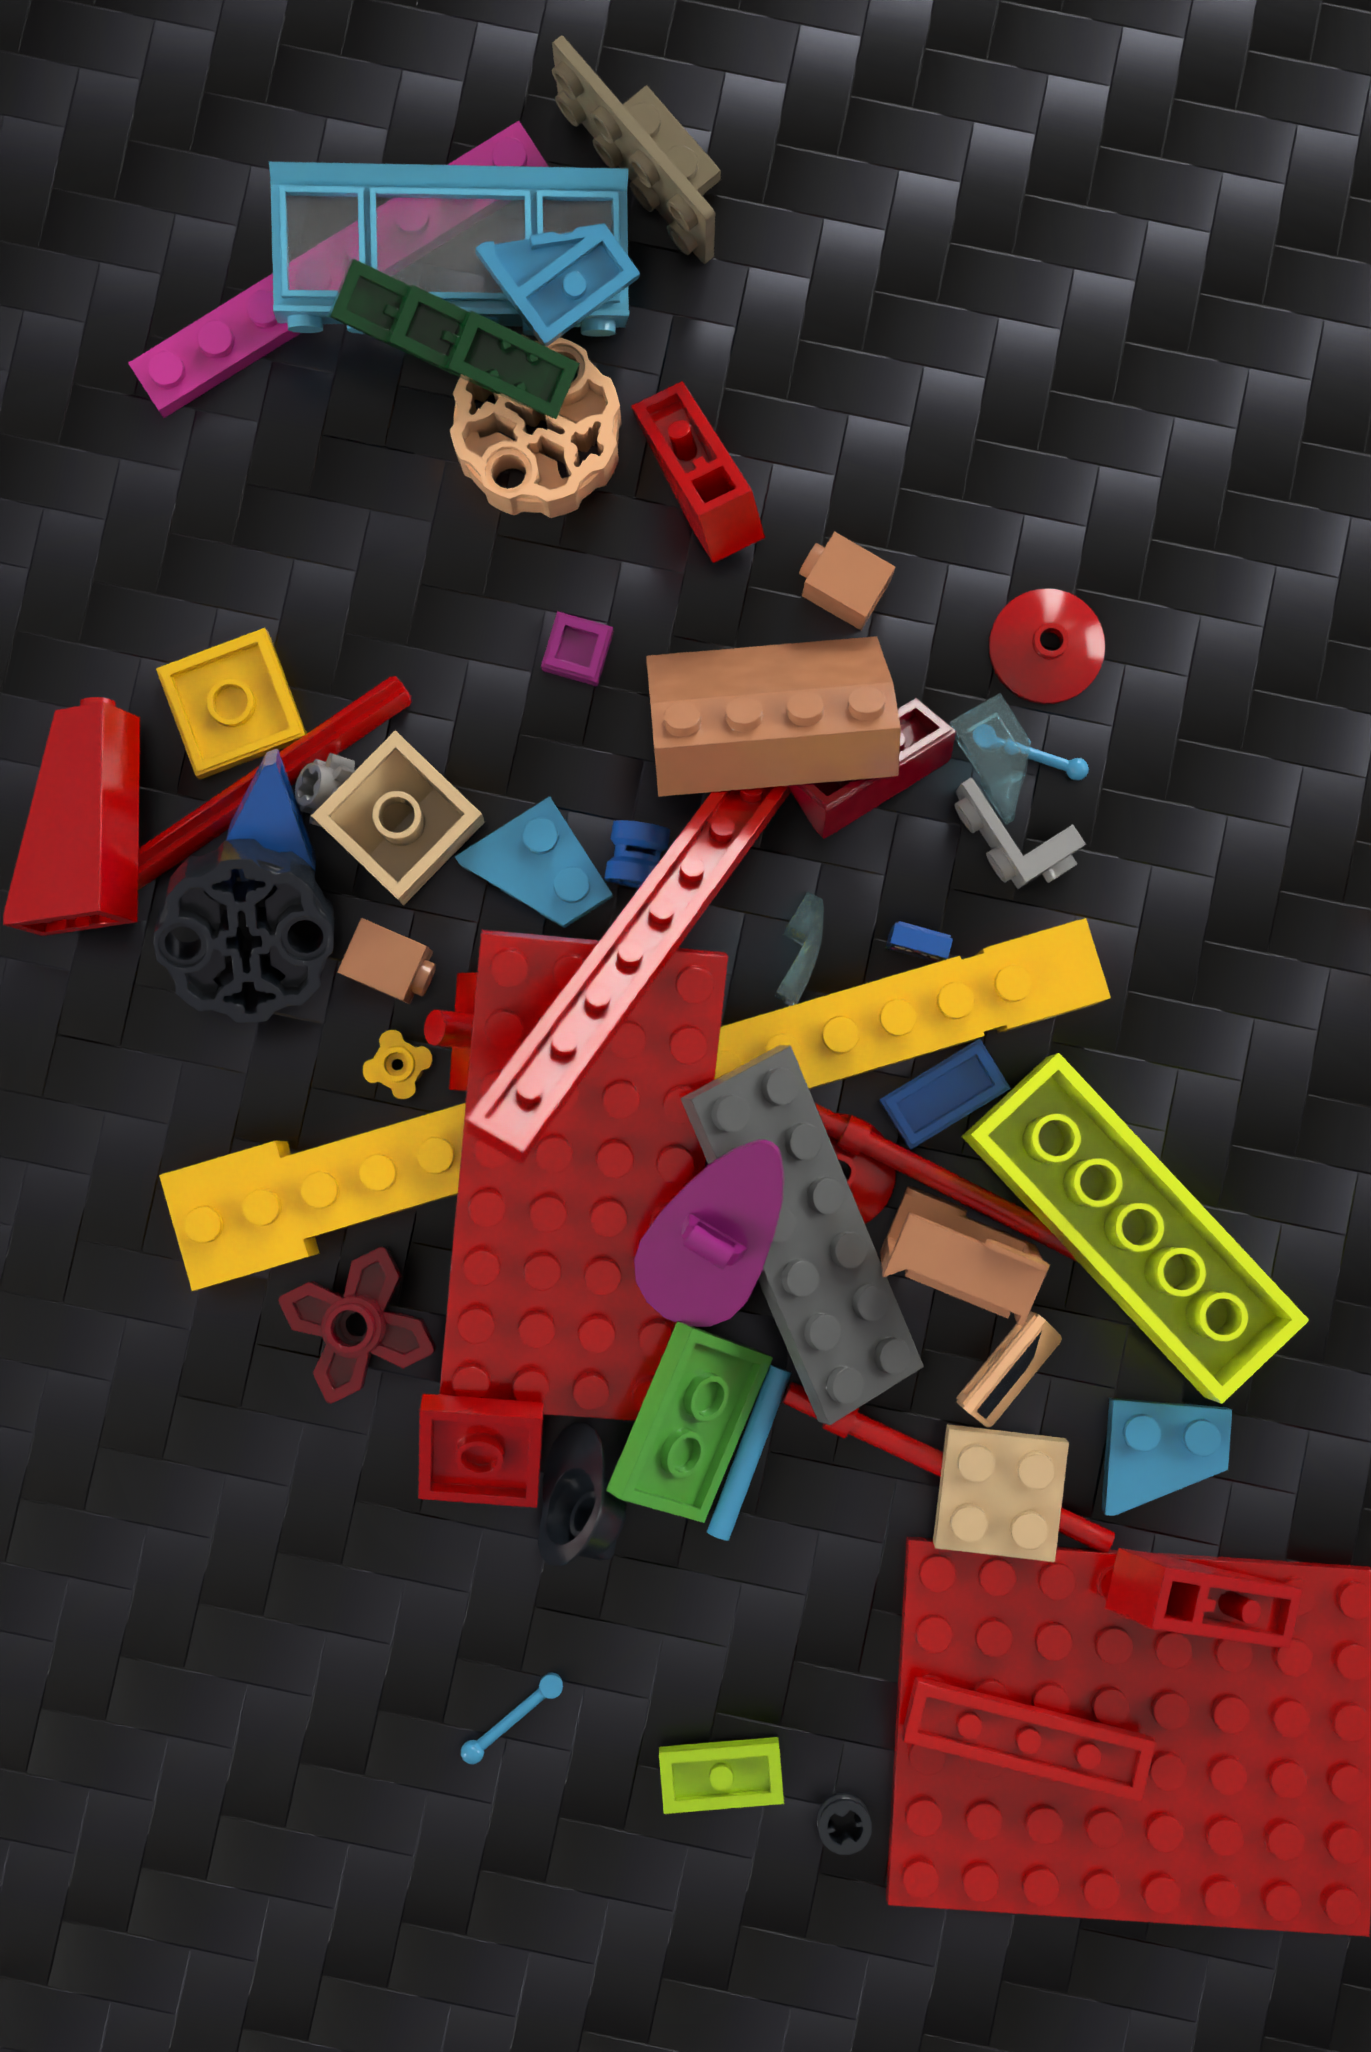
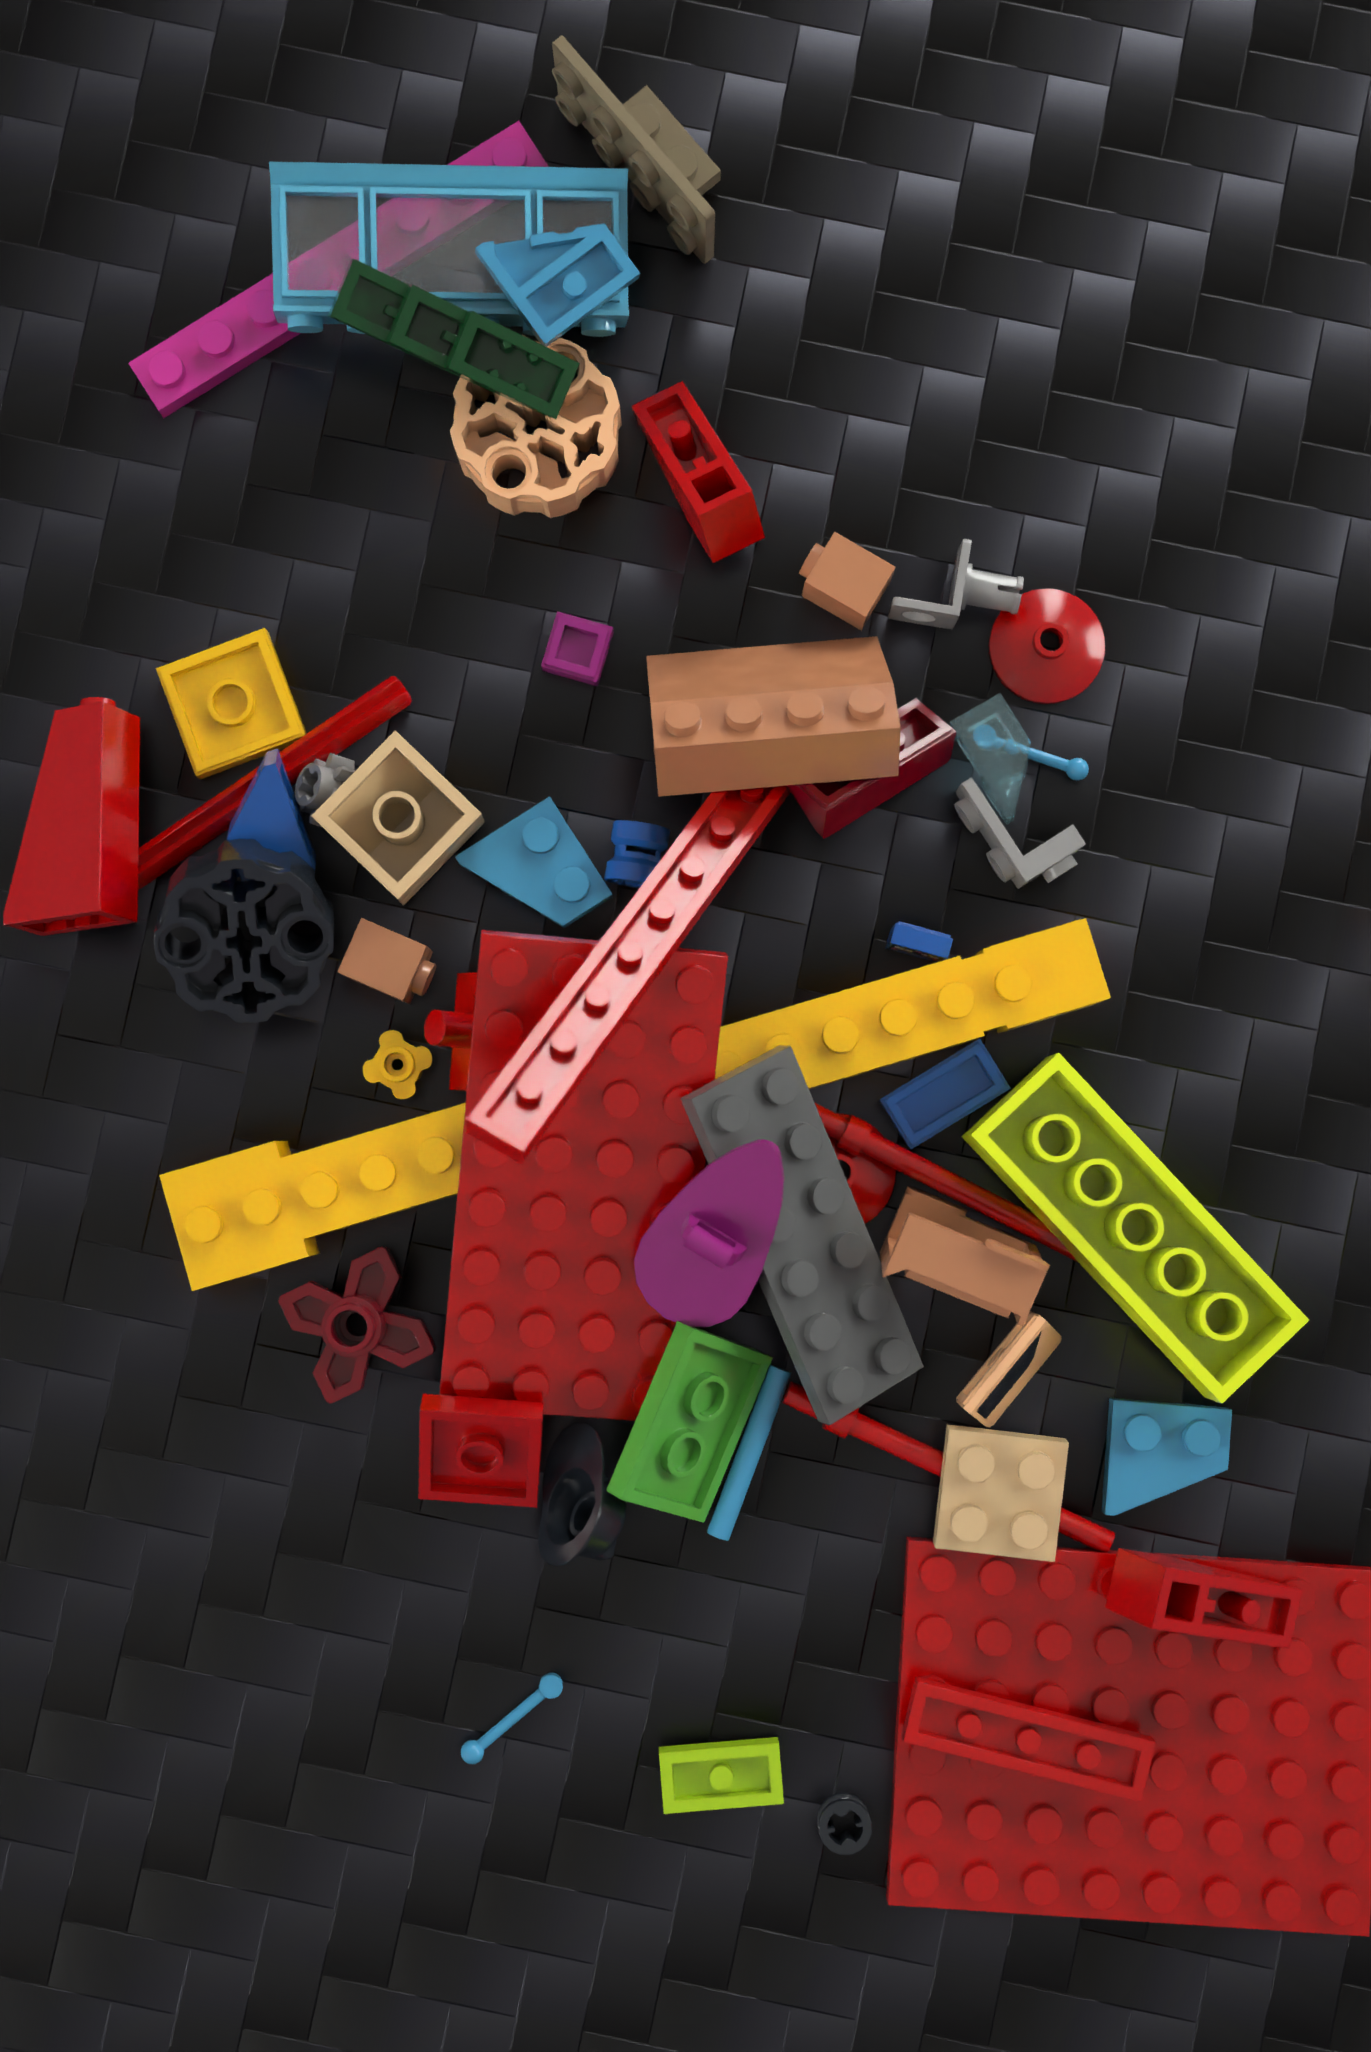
(806, 930): clear light blue slope -> none
(967, 588): none -> light grey bracket

